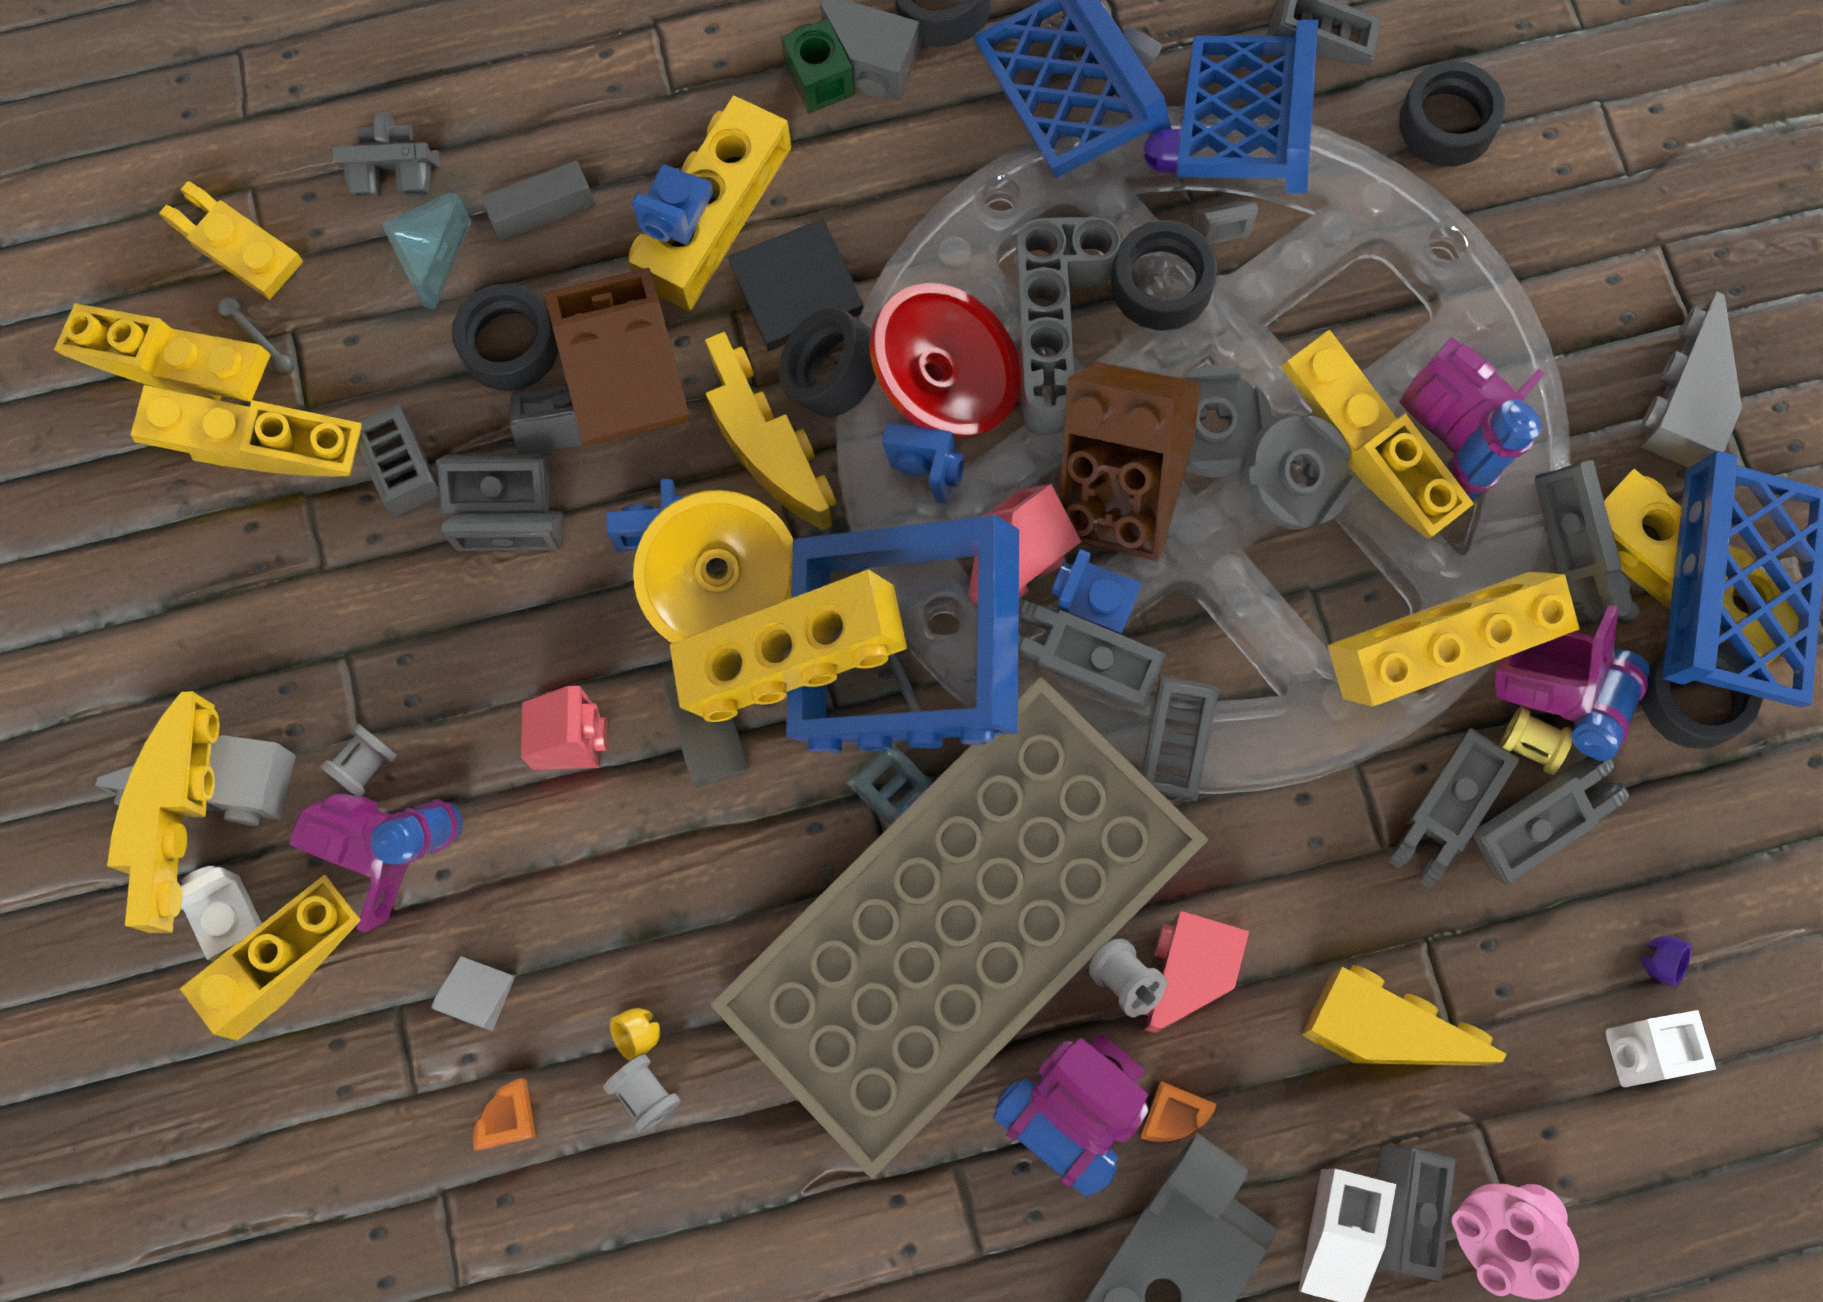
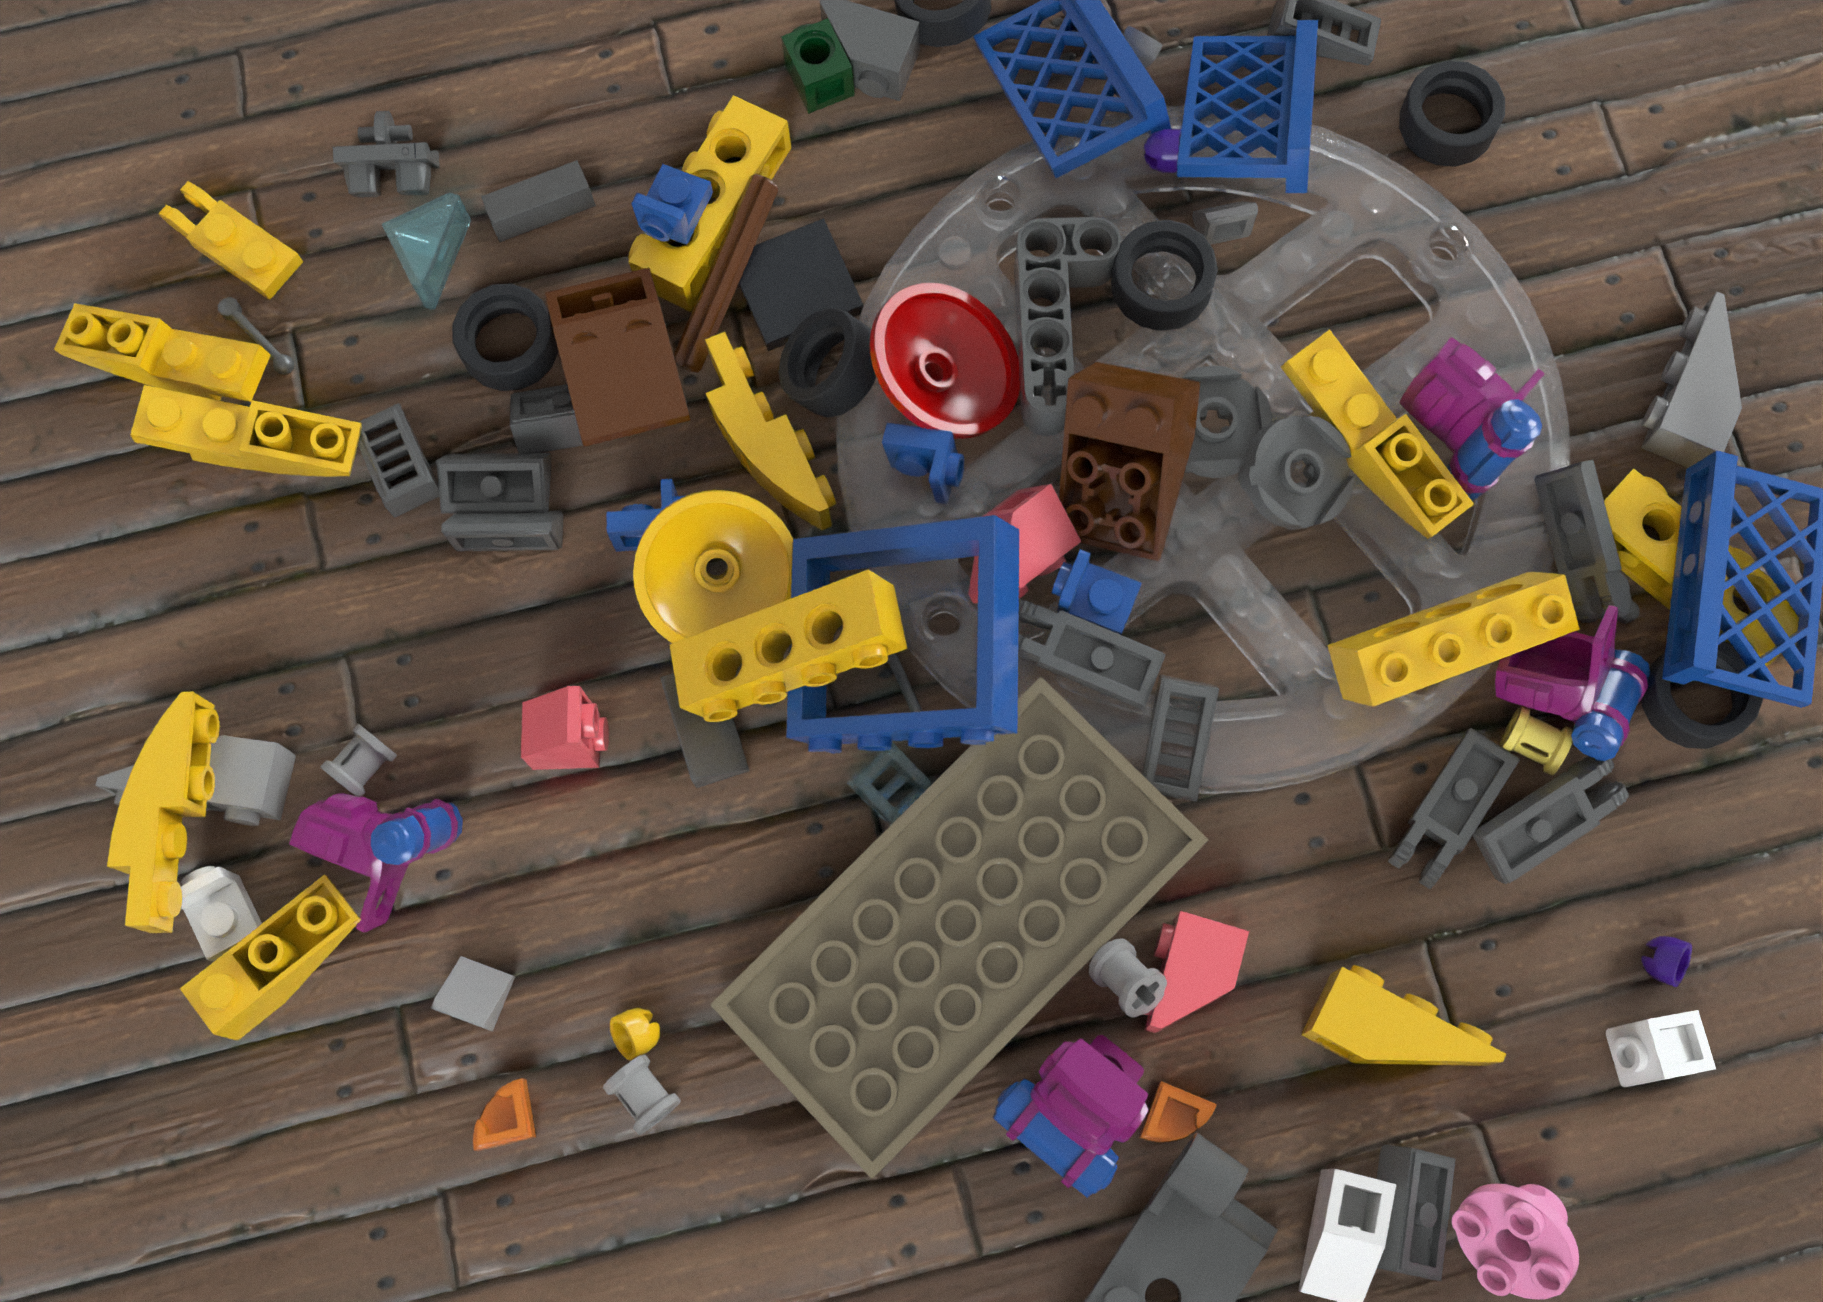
(725, 272): none -> reddish brown axle

